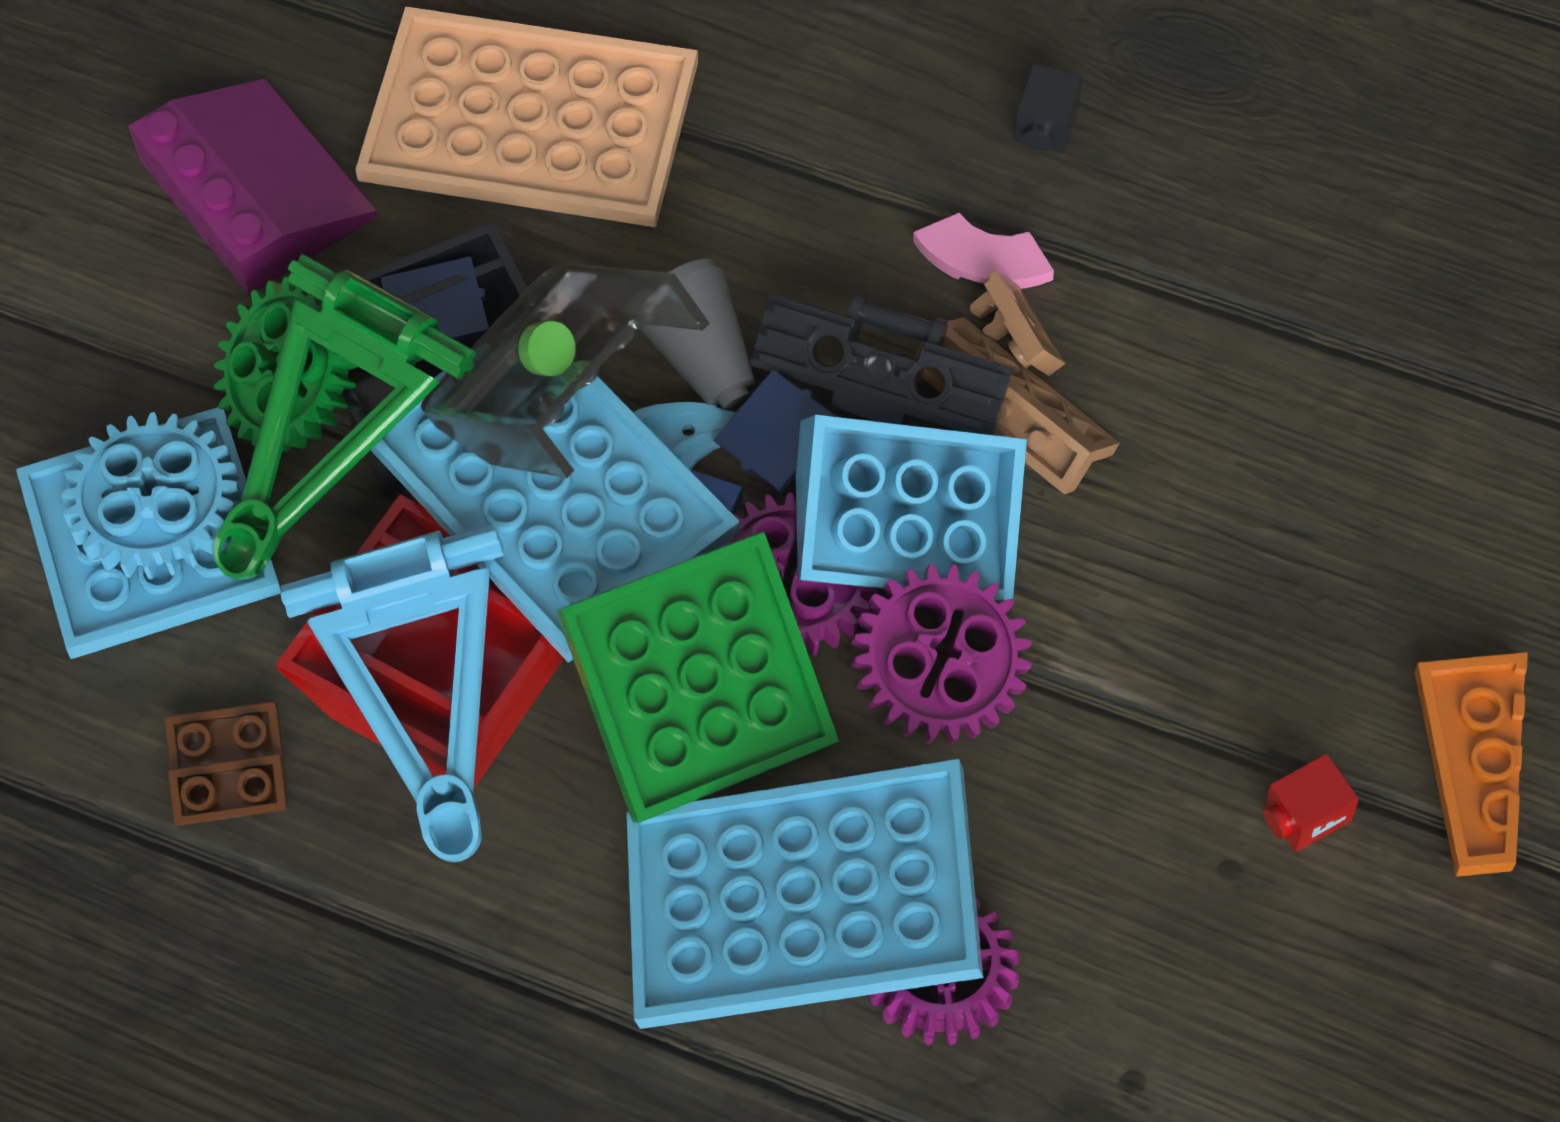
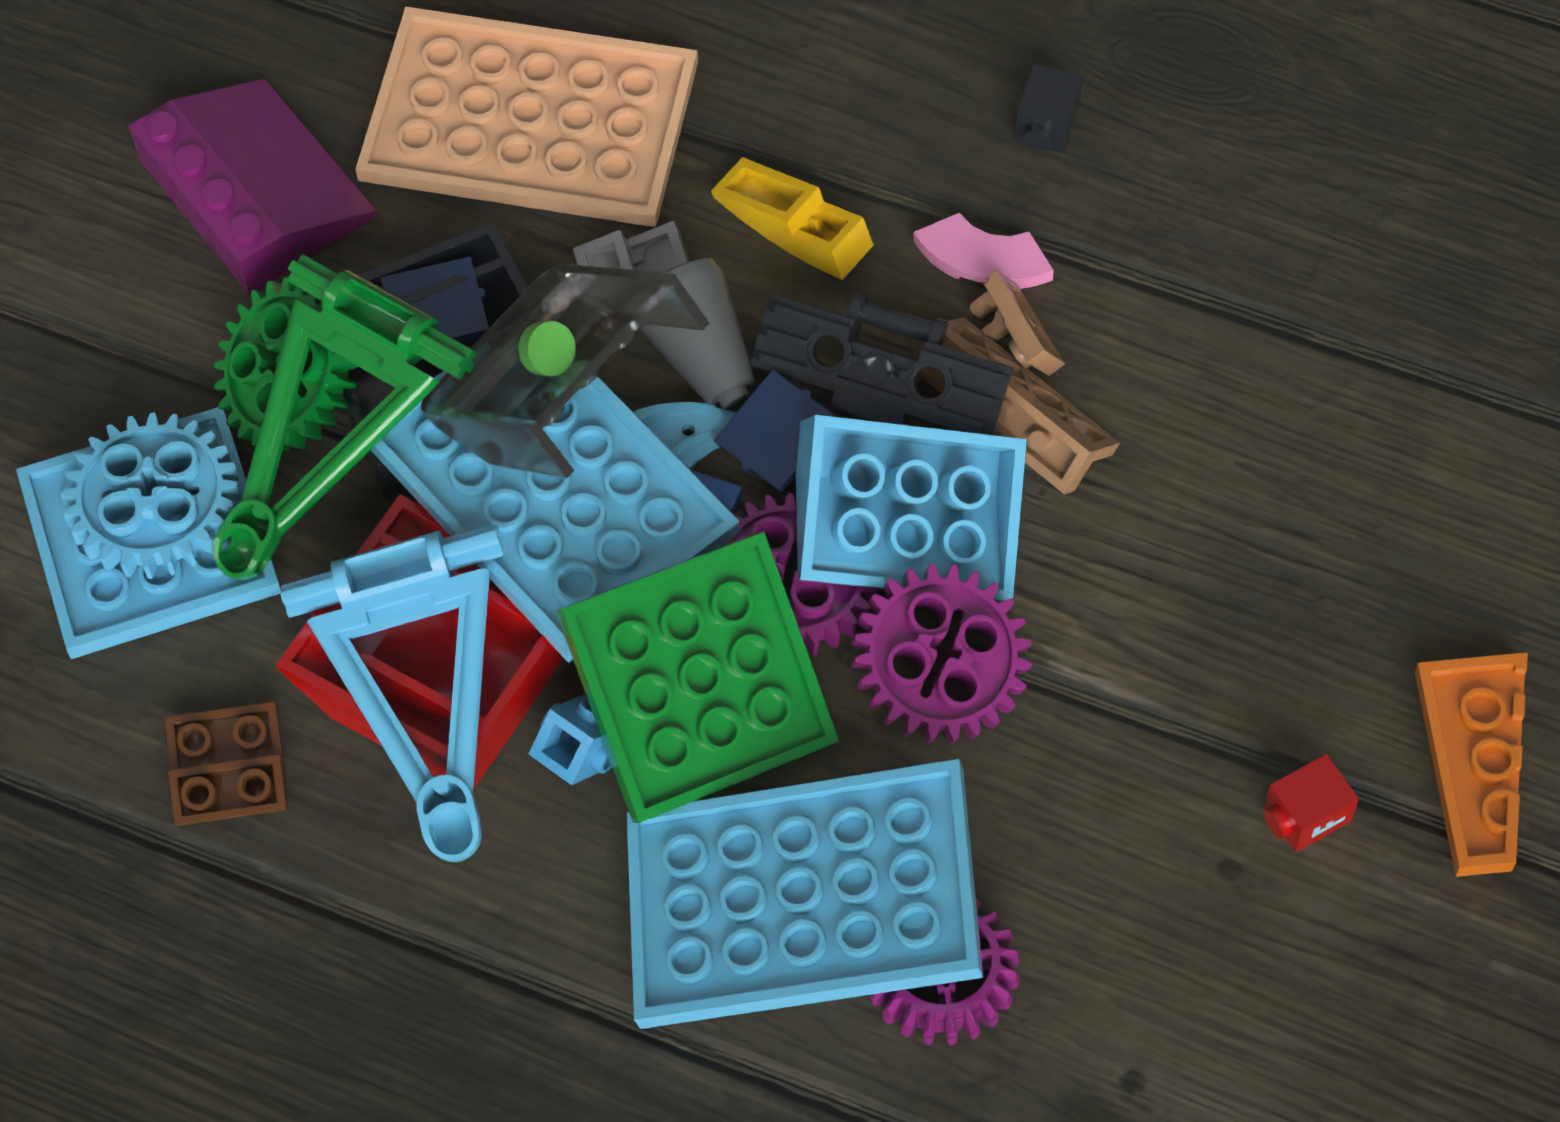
(571, 742): none -> dark azure brick
(653, 250): none -> light grey slope
(794, 217): none -> yellow slope

